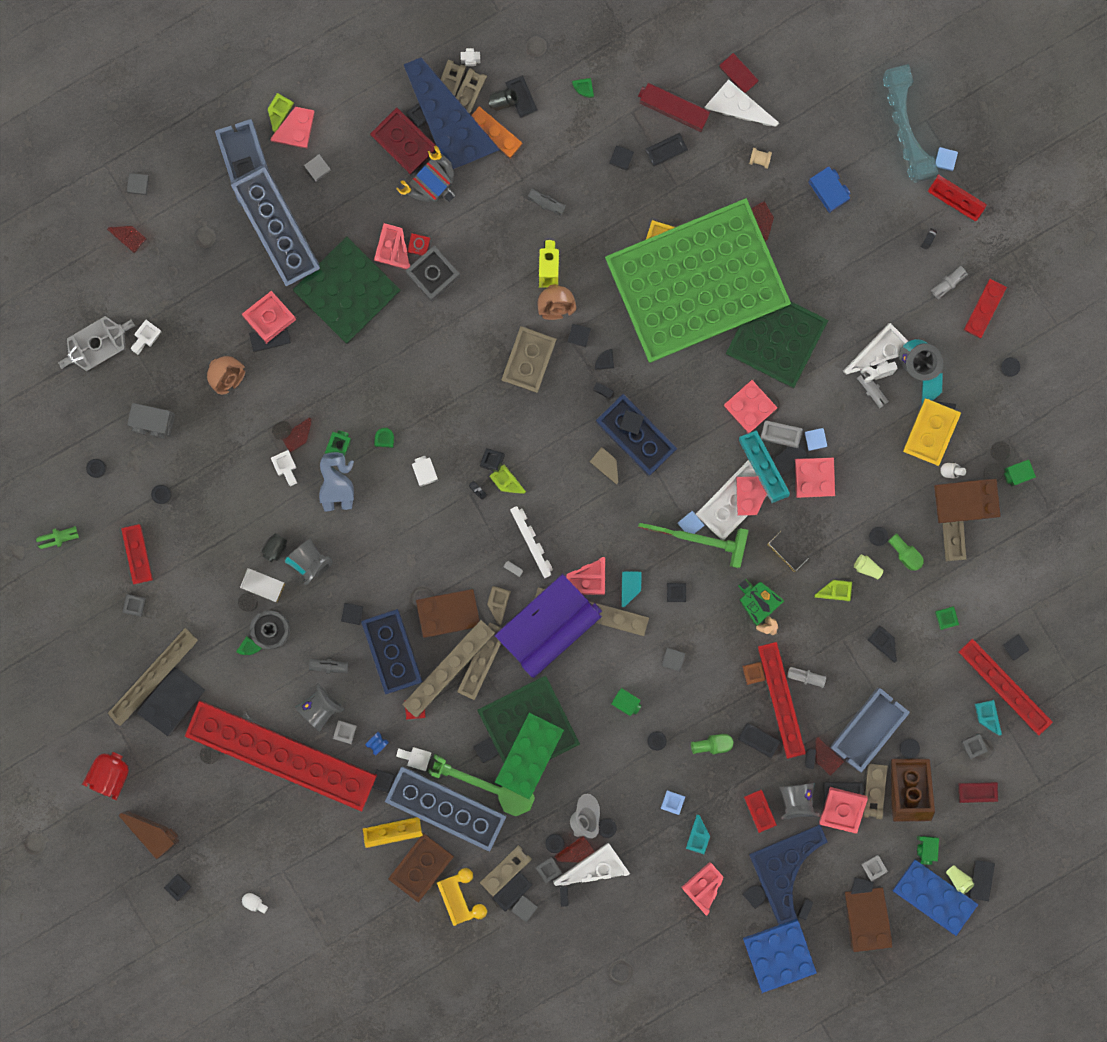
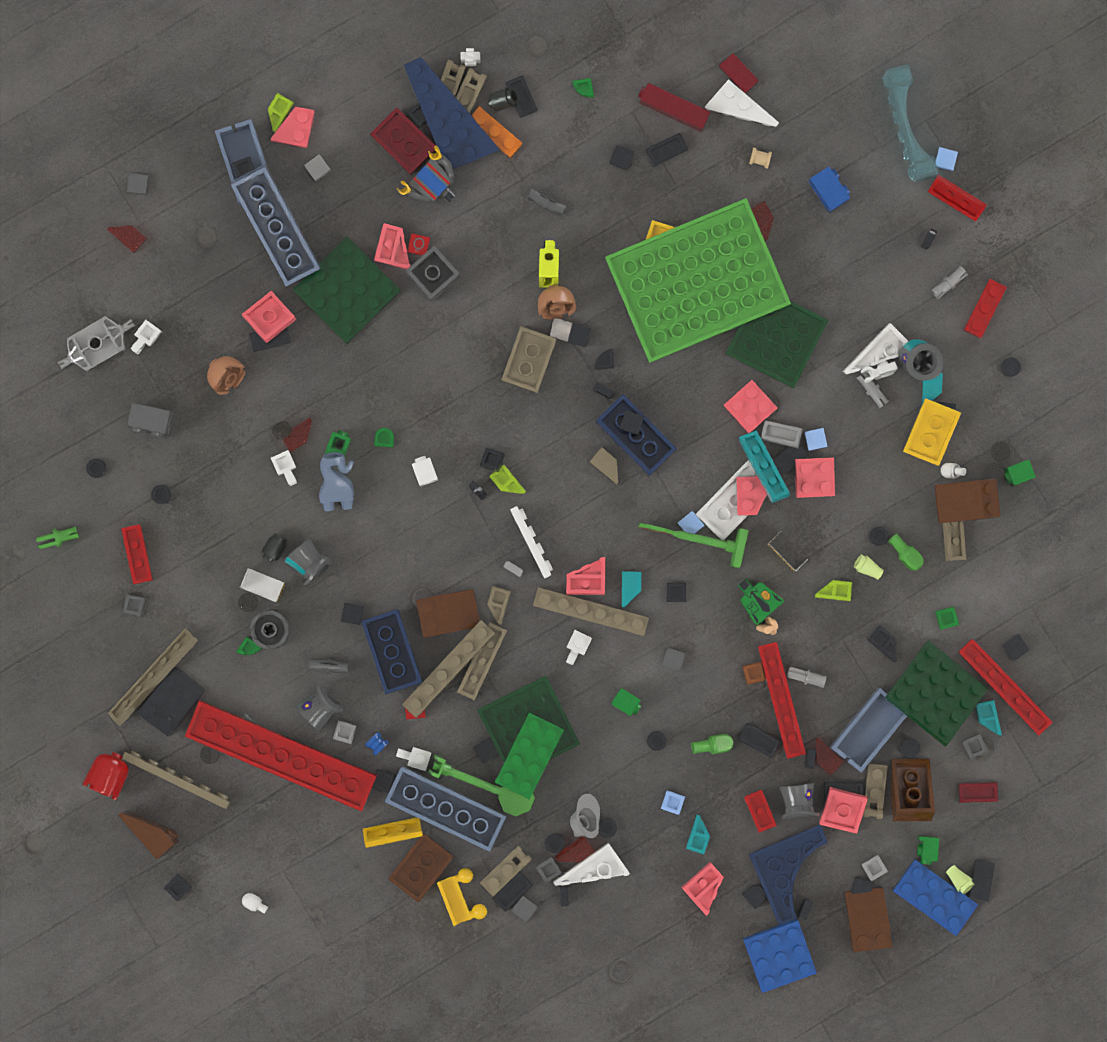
(184, 782): none -> dark tan plate
(557, 624): dark purple door -> none
(560, 329): none -> tile
(578, 644): none -> white plate
(936, 693): none -> dark green plate

